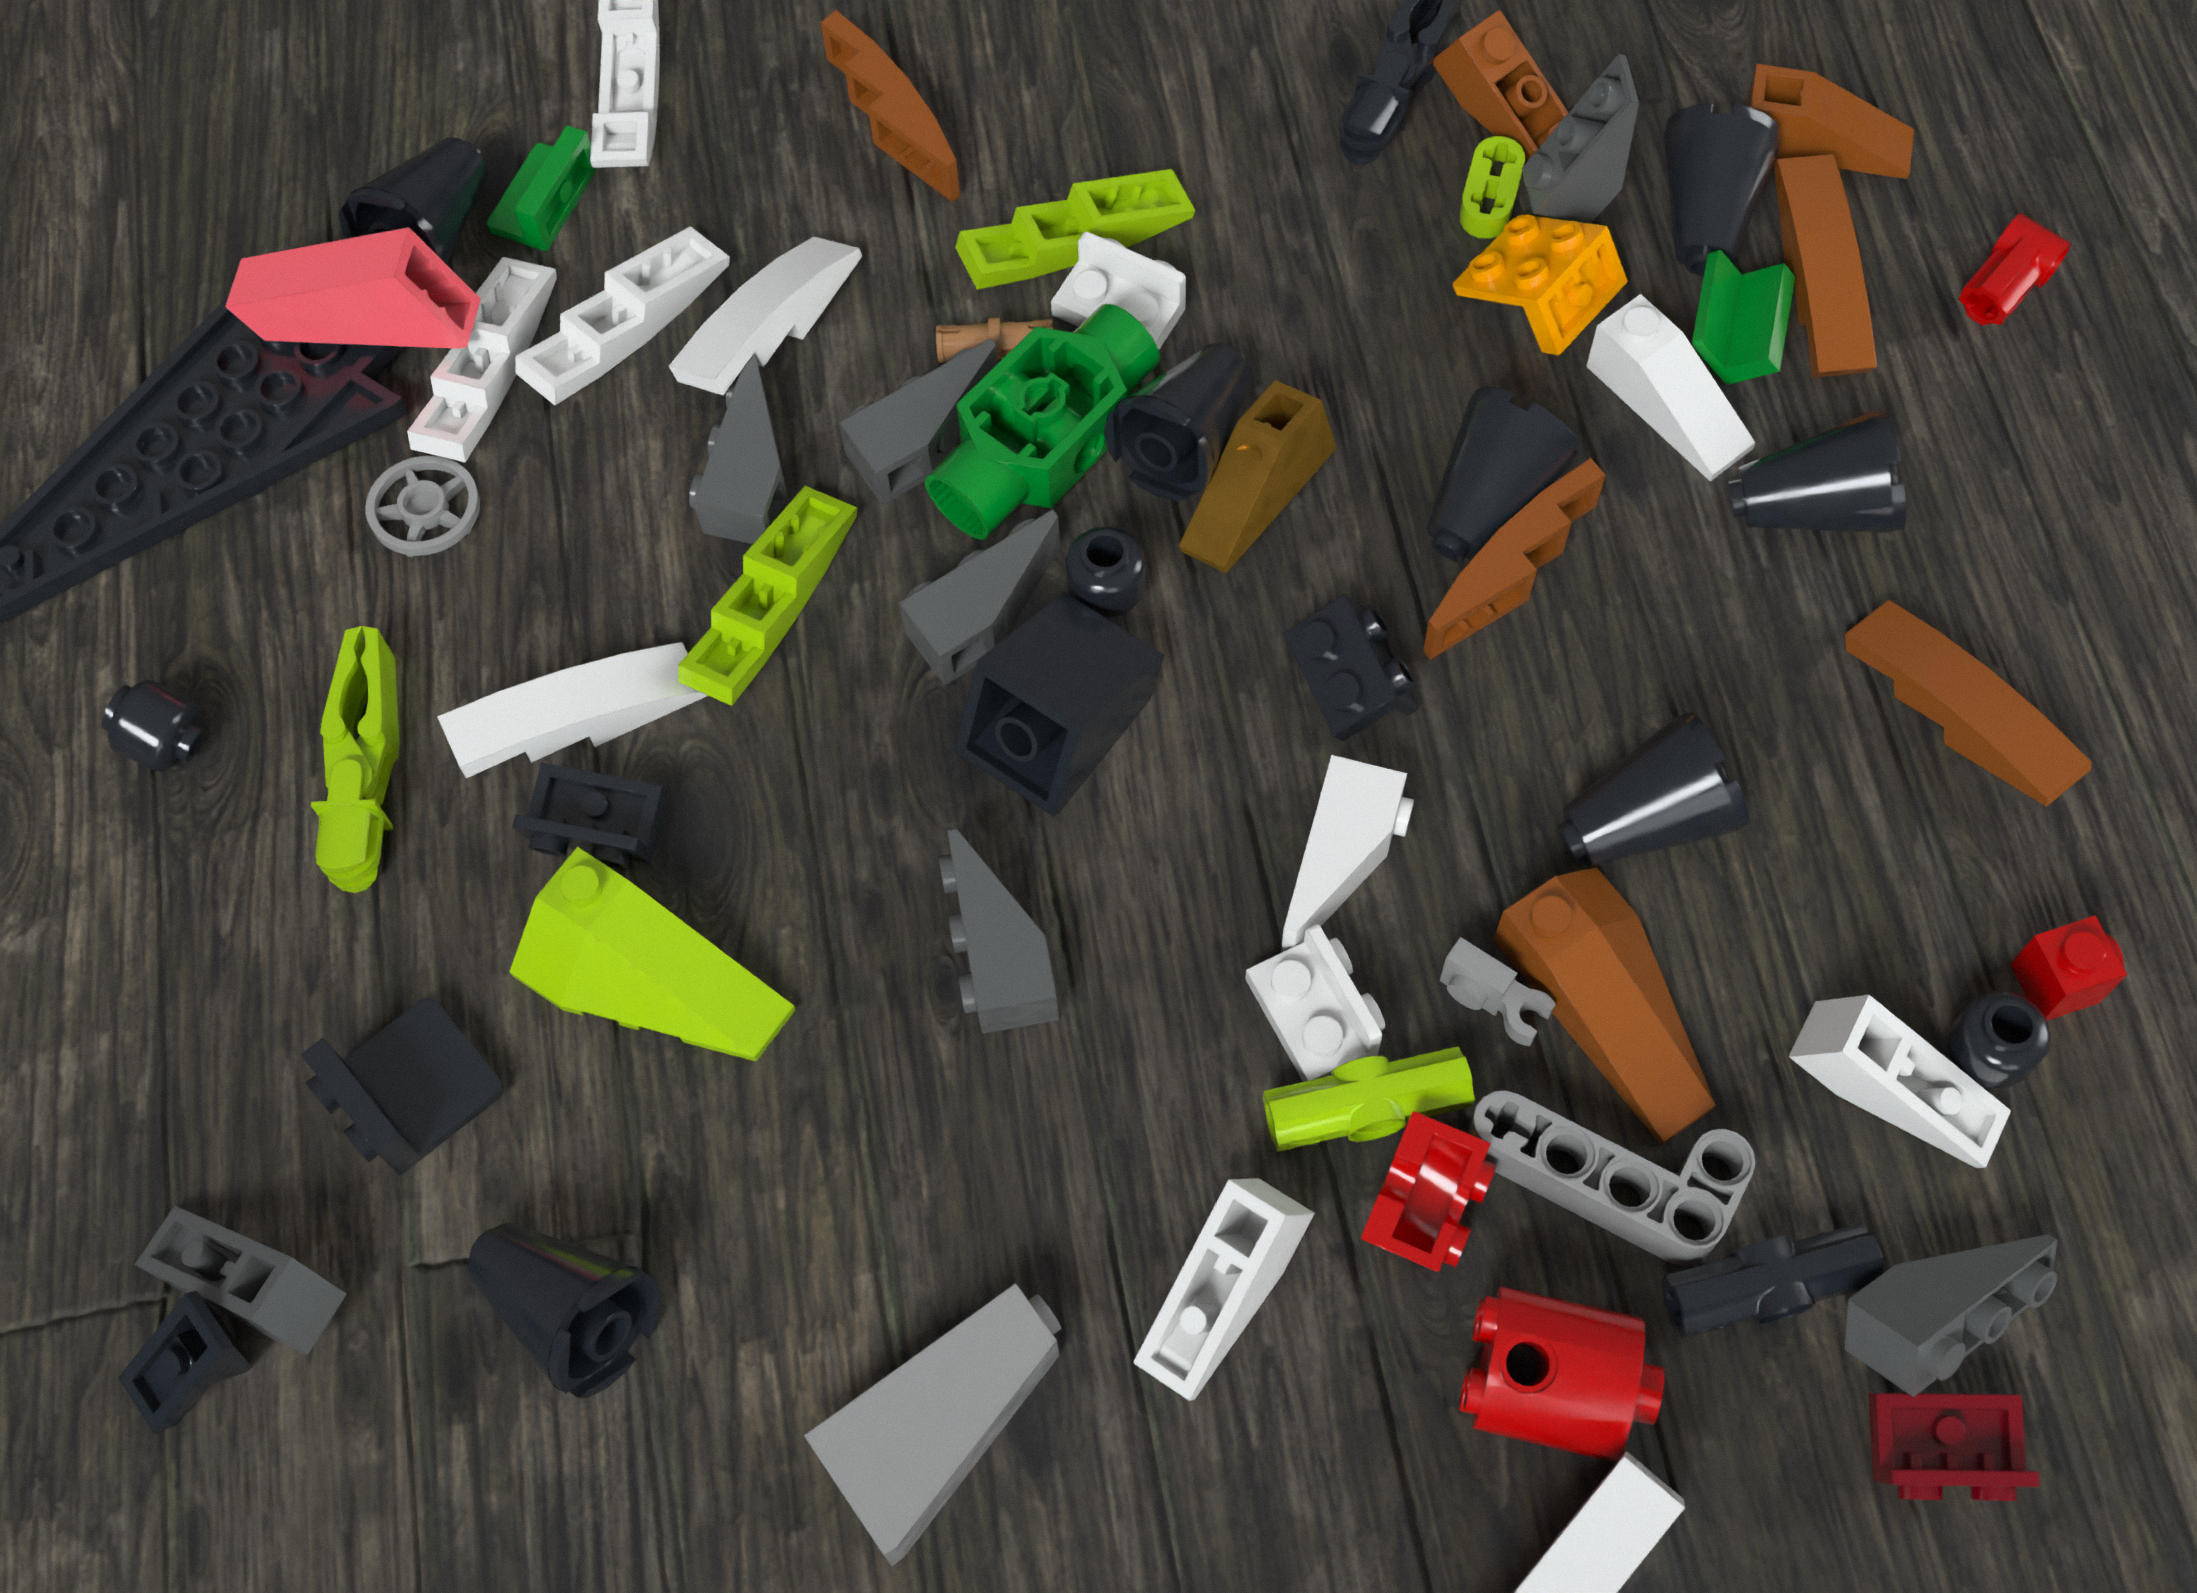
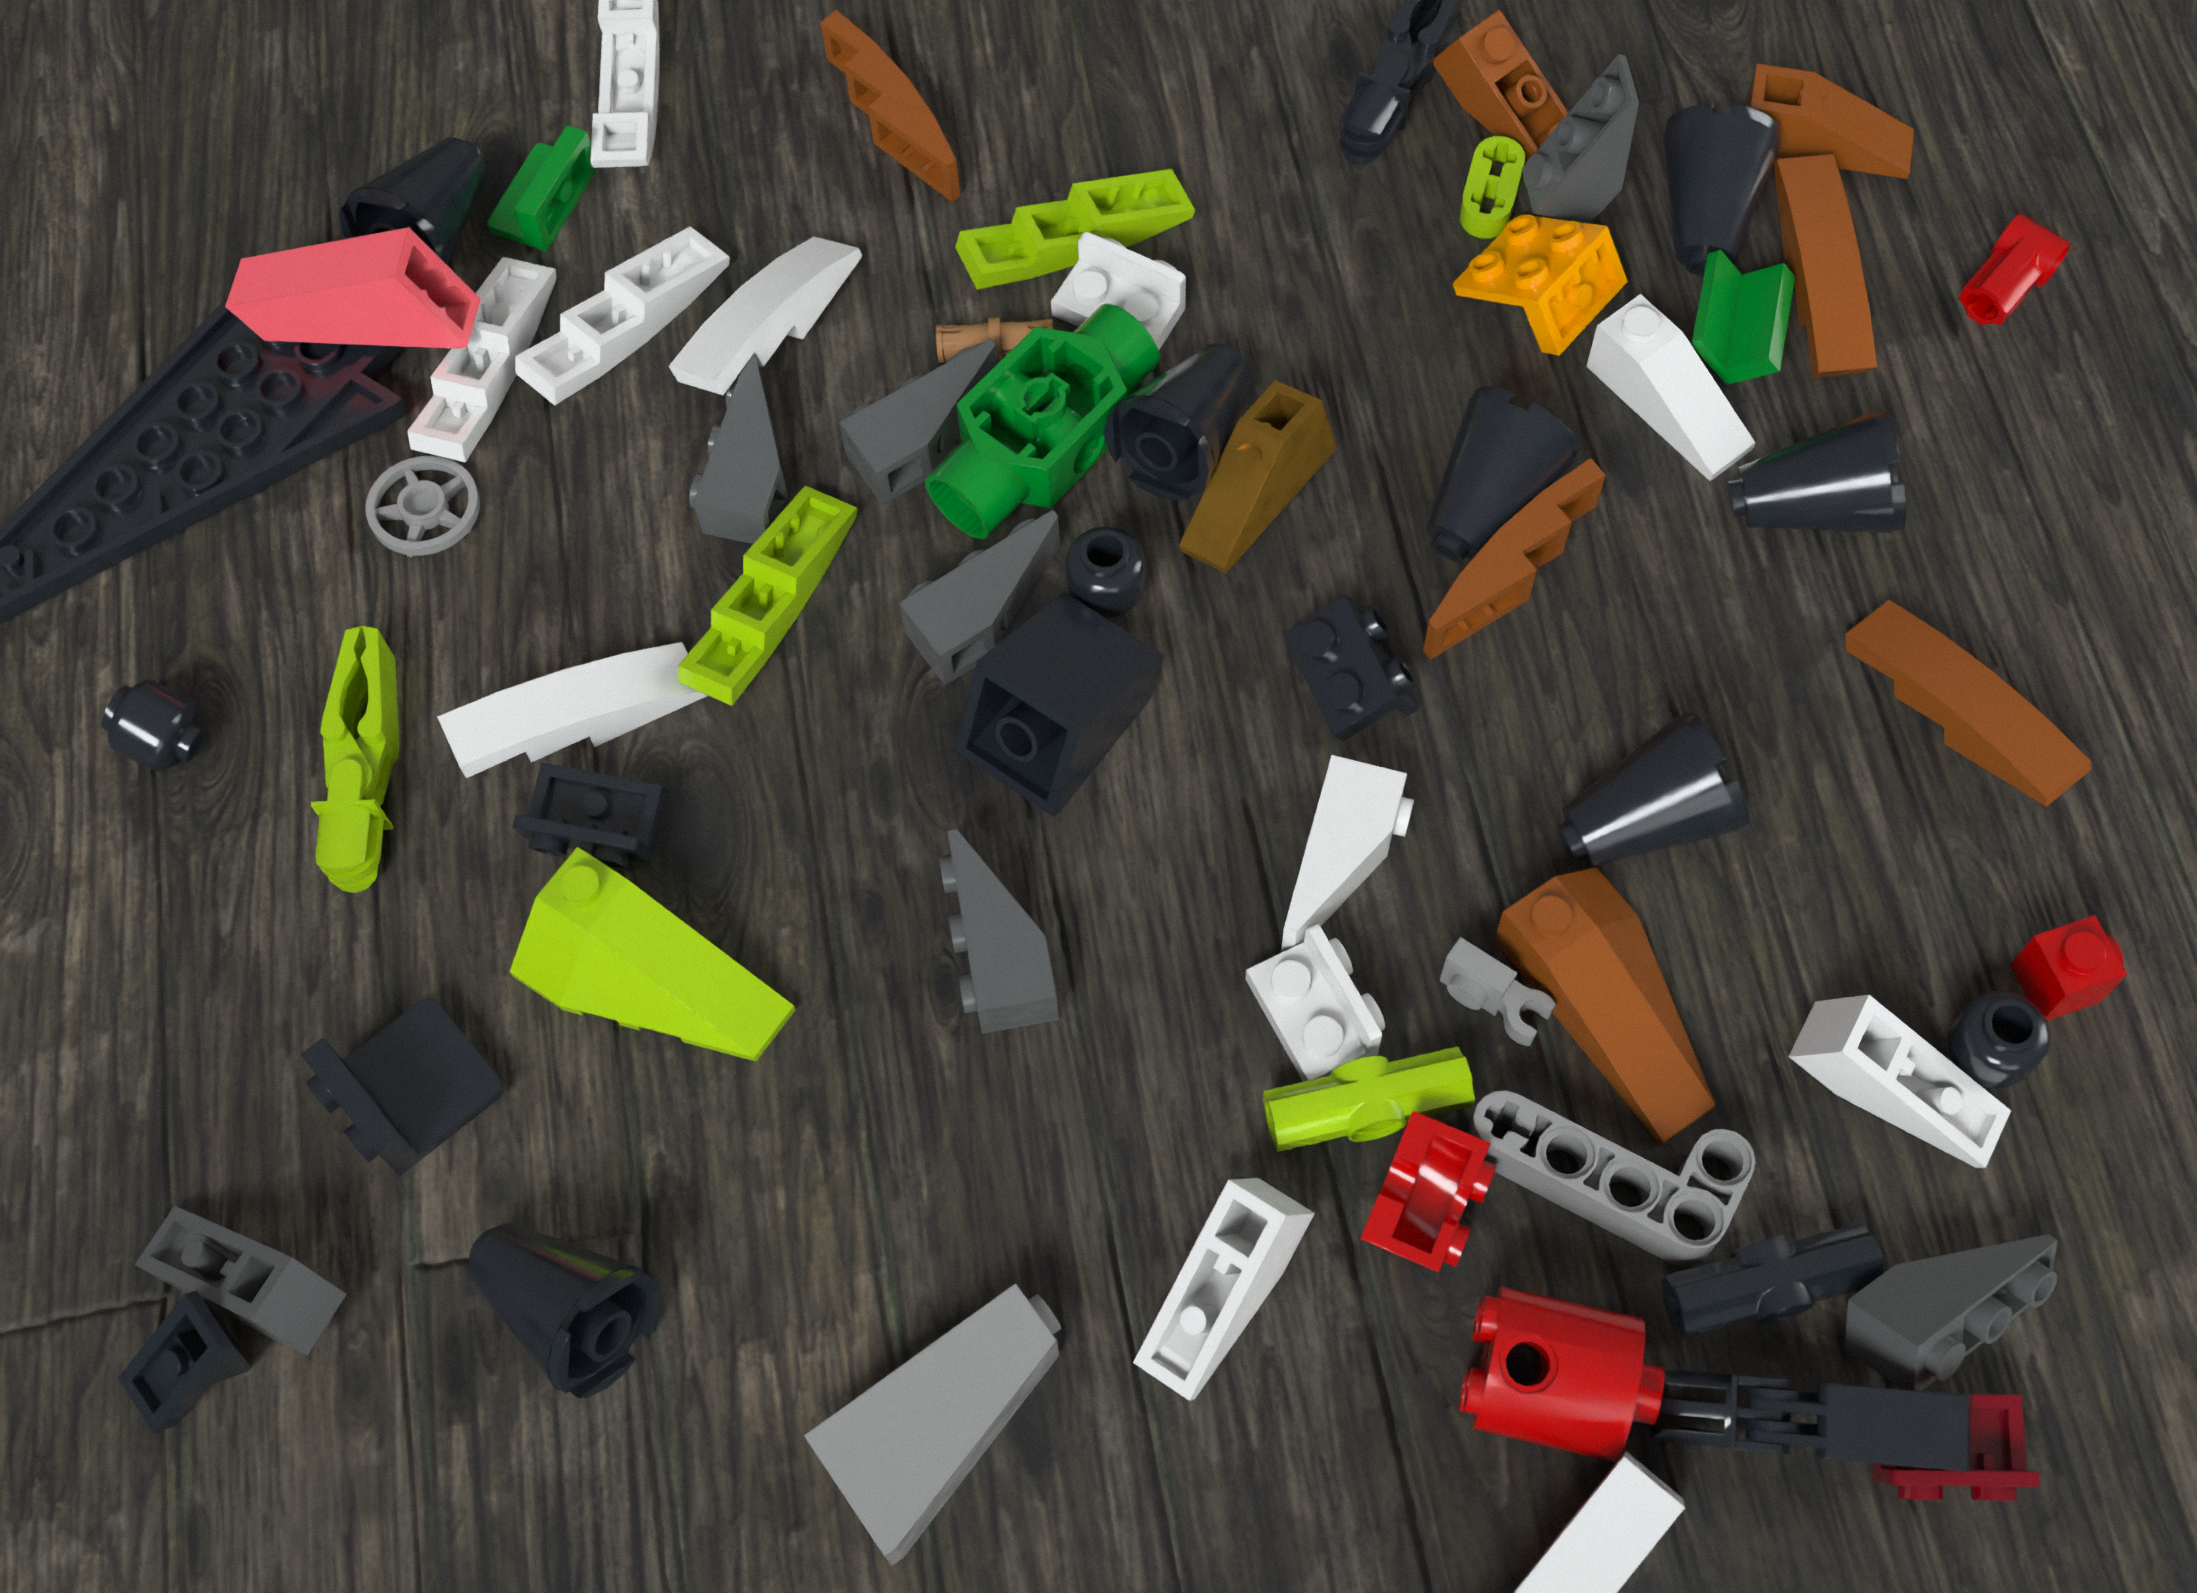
(1851, 1423): none -> black arm

